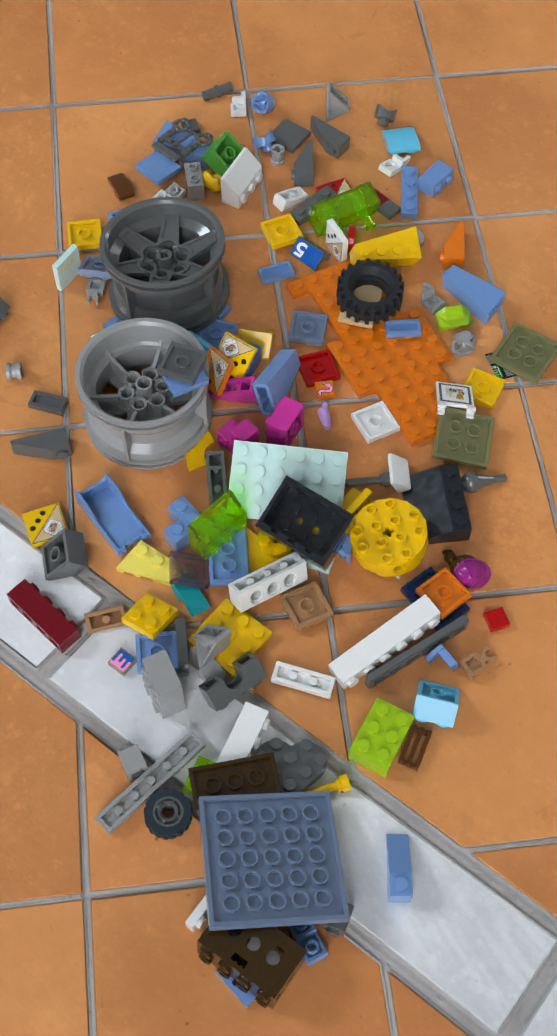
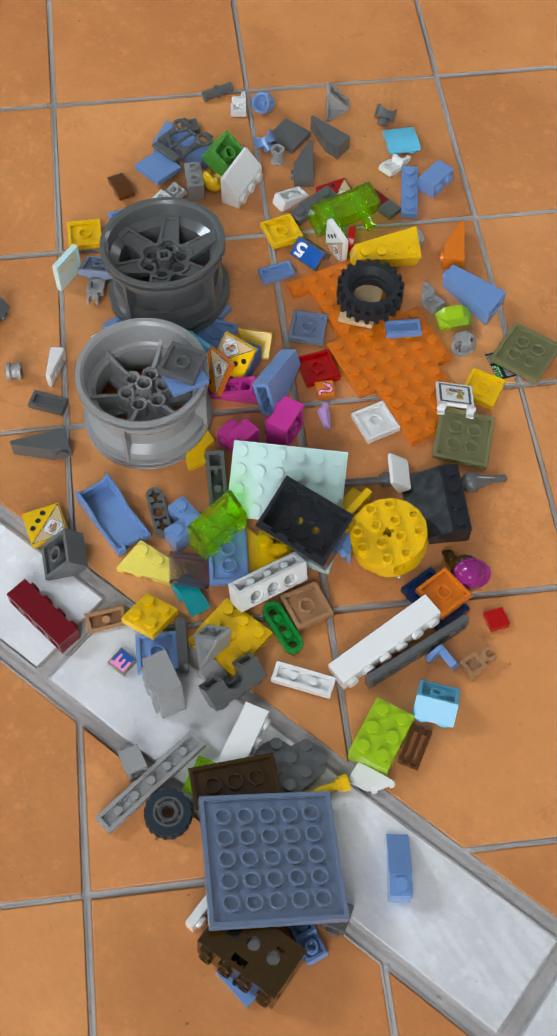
(55, 363): none -> white slope
(154, 506): none -> dark grey beam
(279, 621): none -> green plate
(369, 779): none -> white slope

